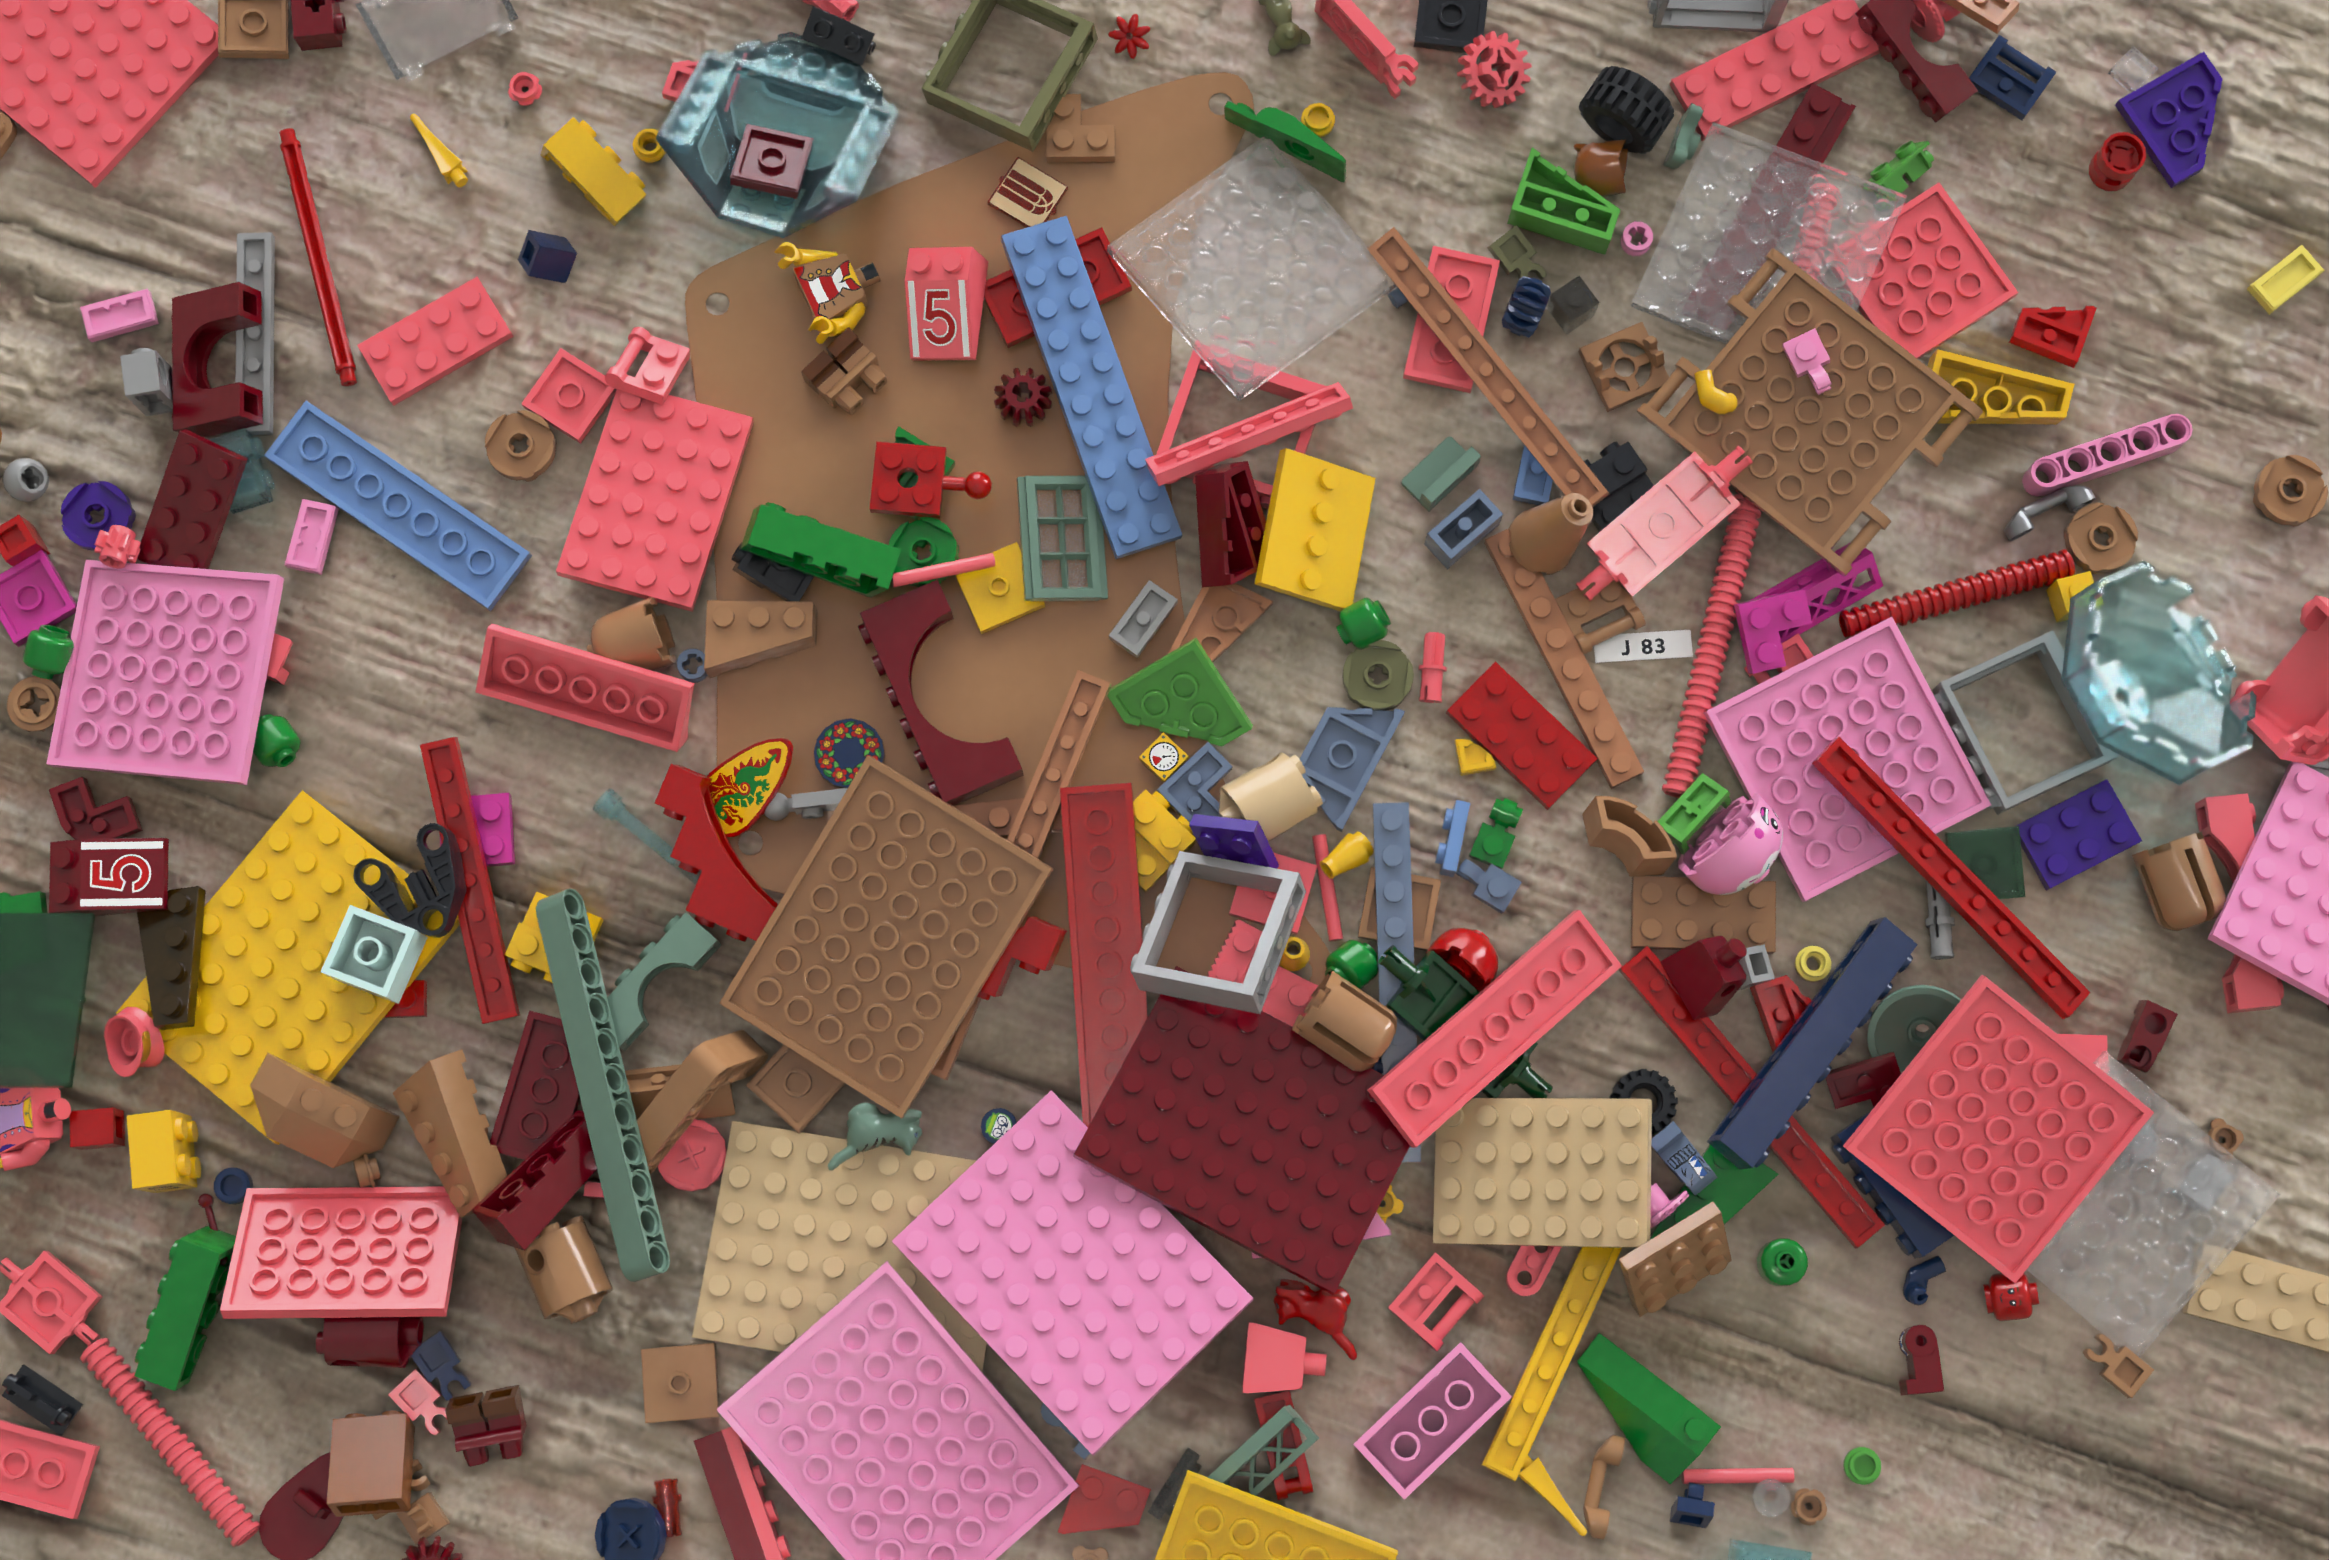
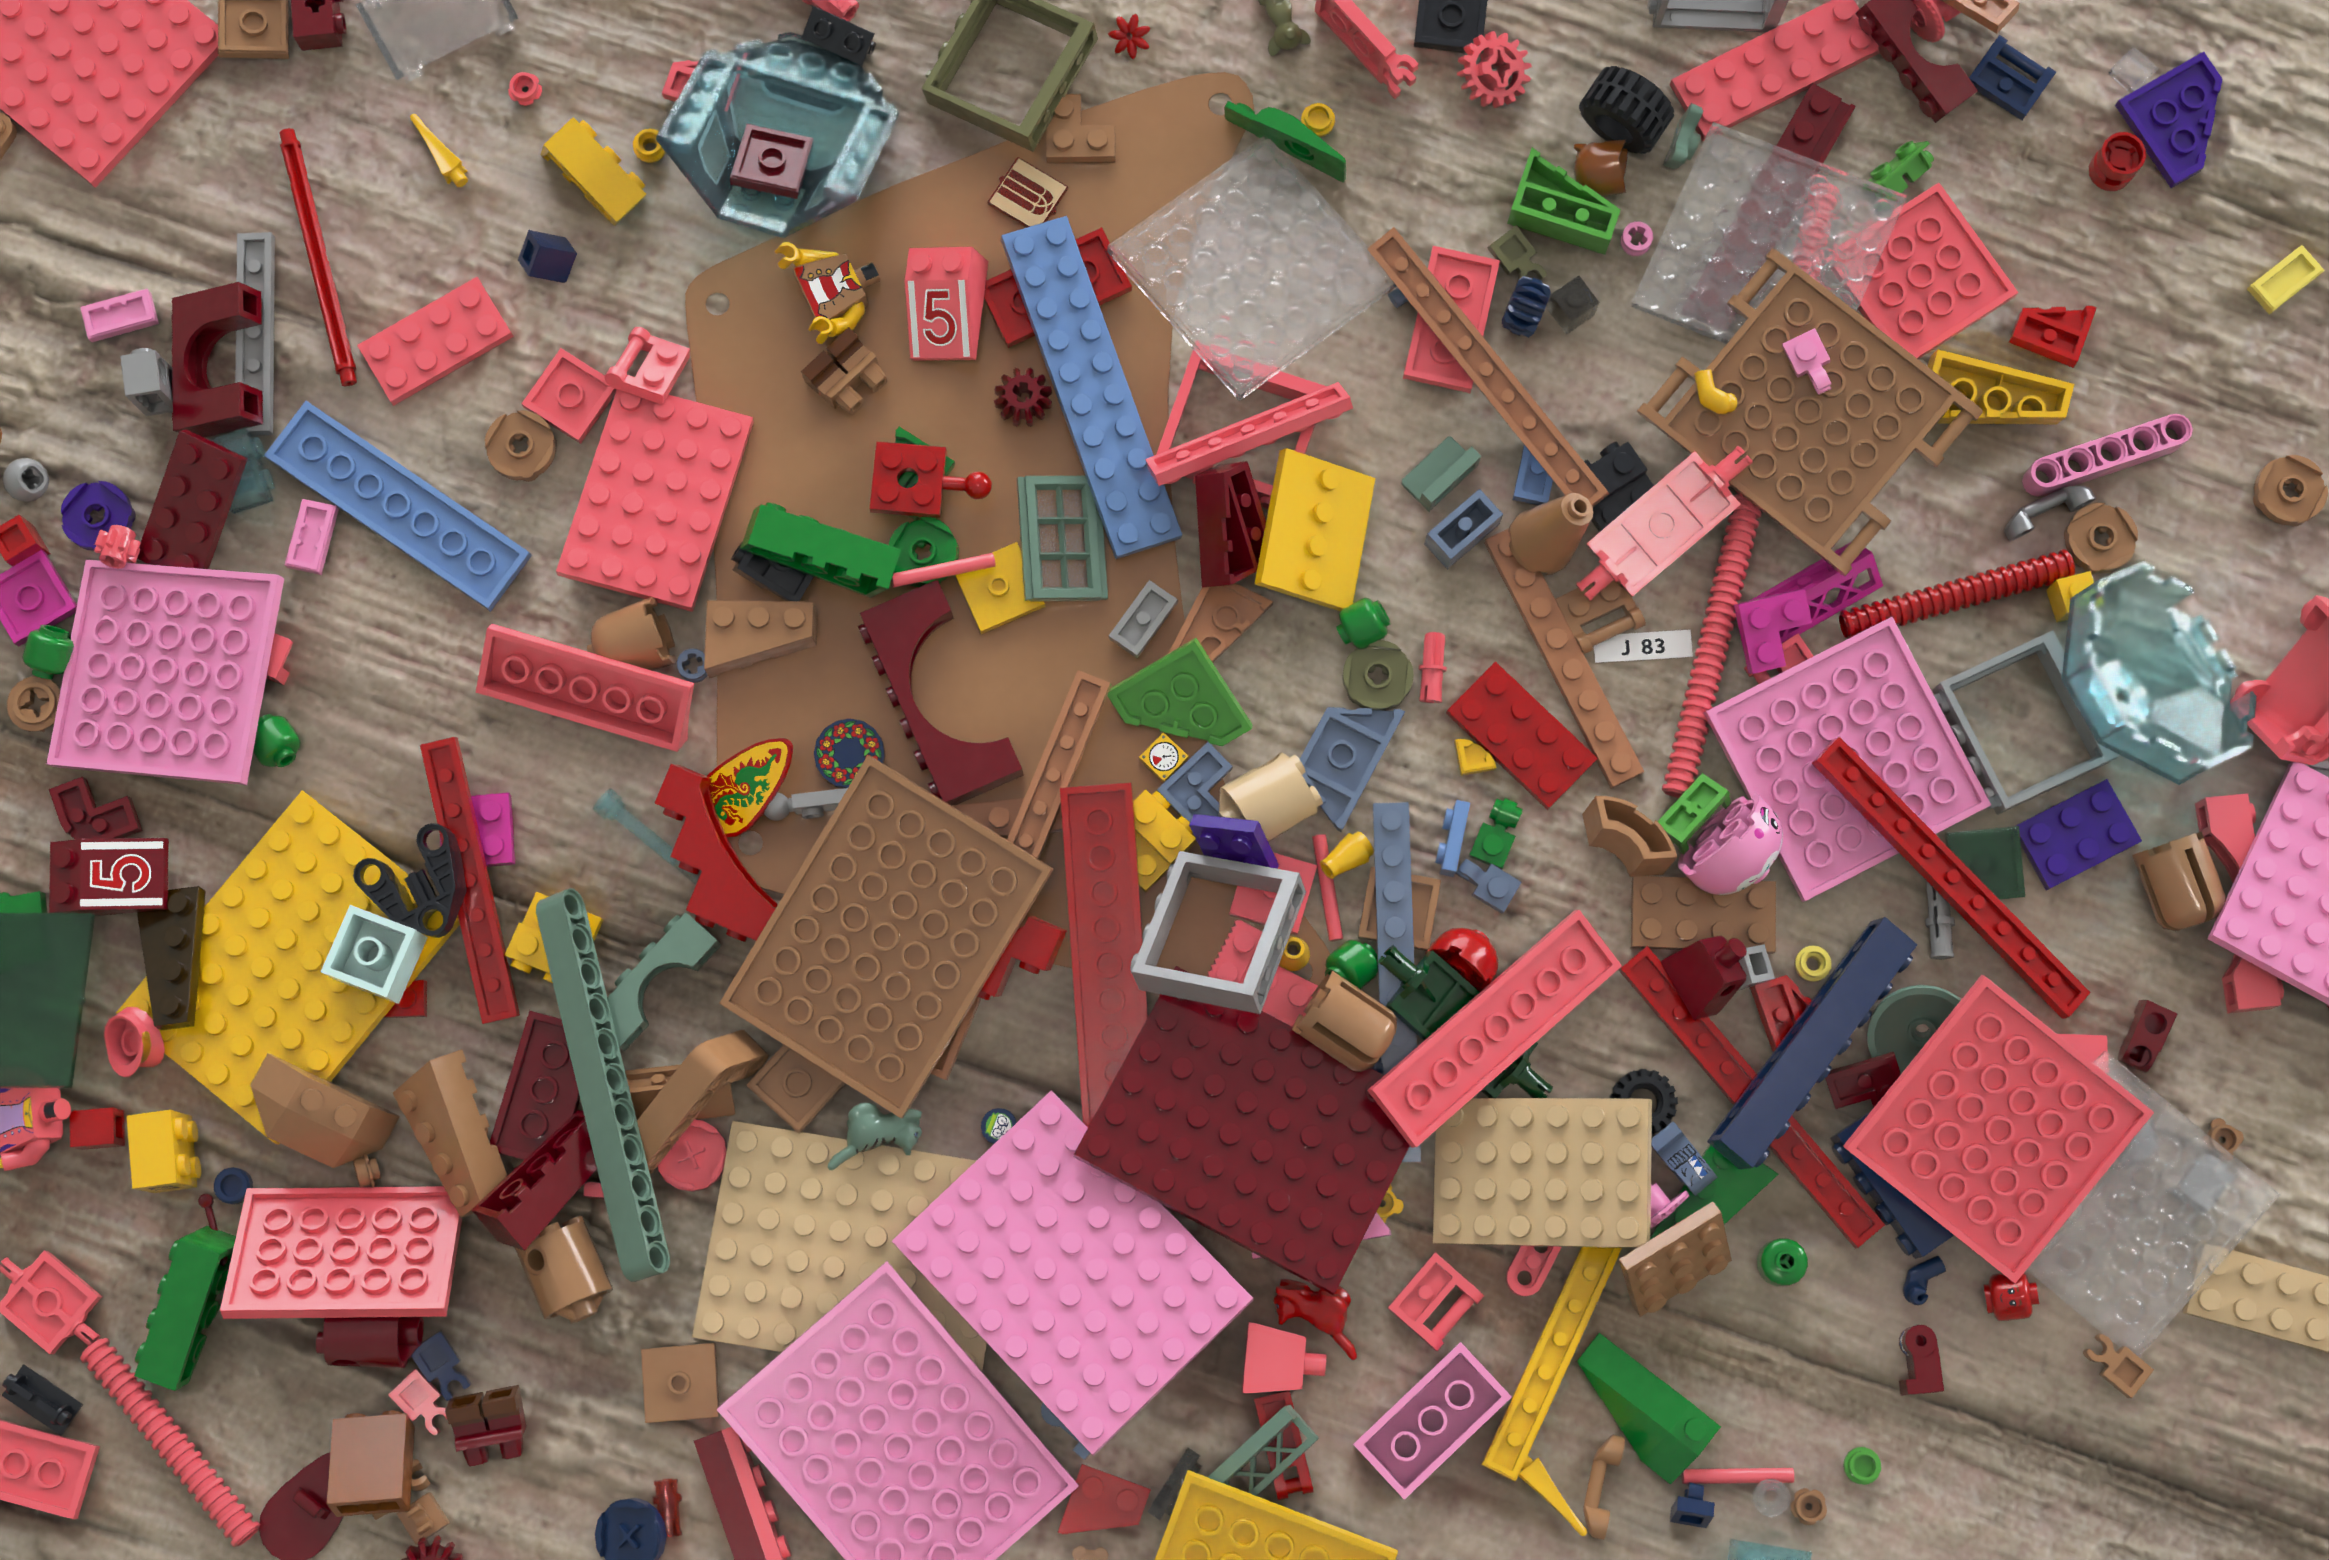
(1636, 335): medium nougat piece -> none

